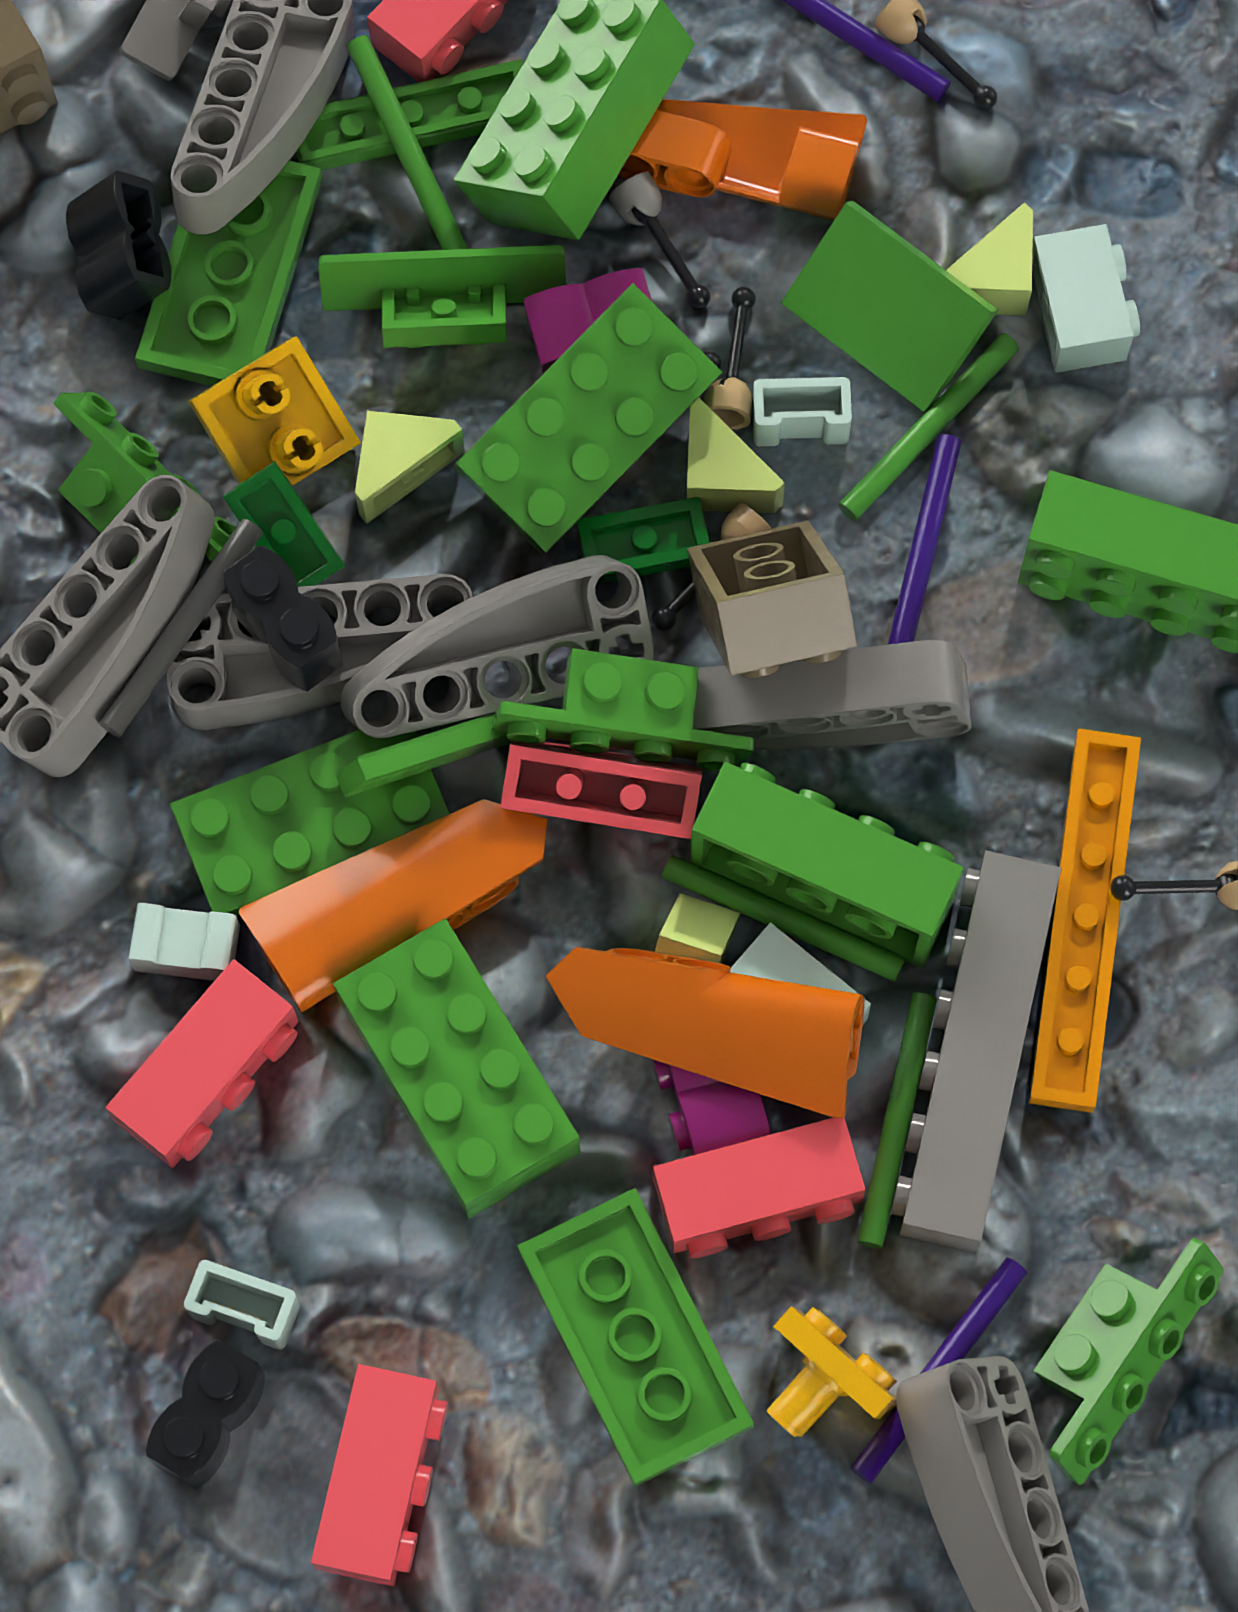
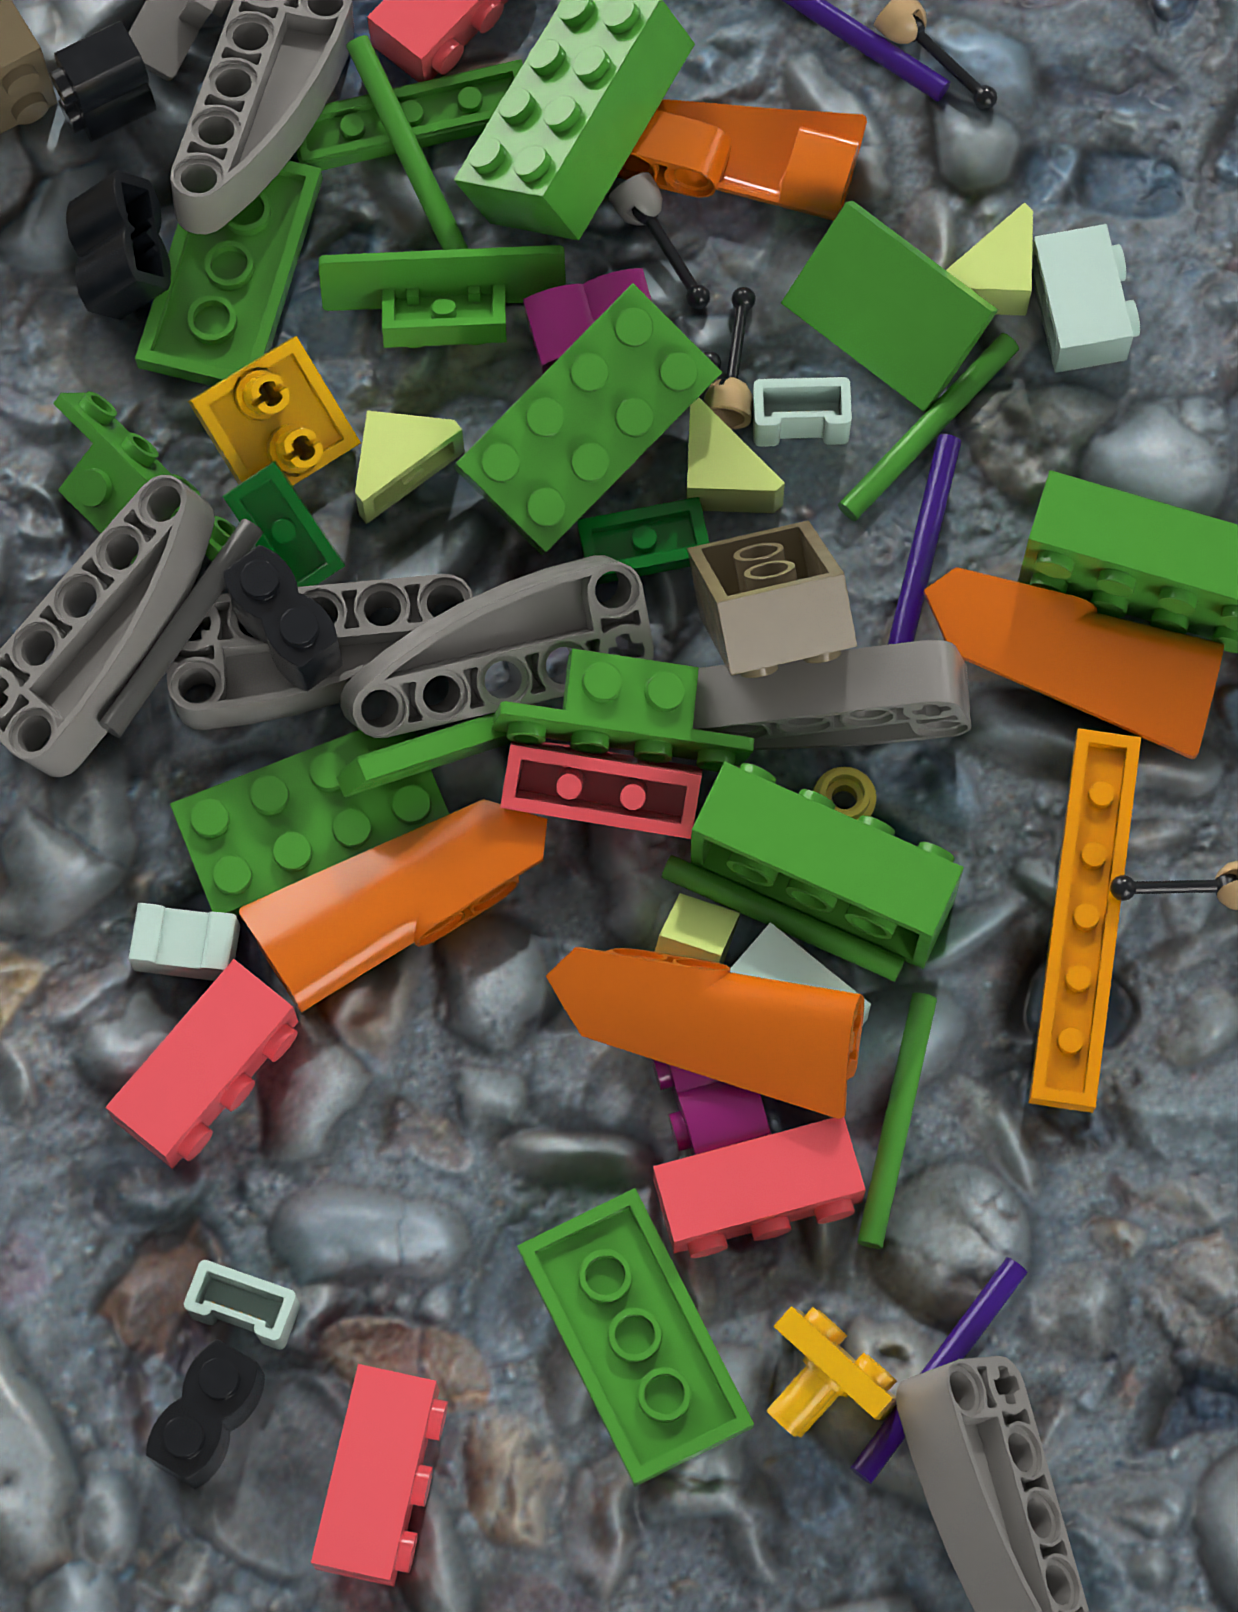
(102, 82): none -> black brick
(457, 1068): bright green brick -> none
(739, 522): hinge -> none
(851, 781): none -> light yellow plate
(979, 1051): light grey brick -> none
(1100, 664): none -> orange panel
(1116, 1348): bright green bracket -> none

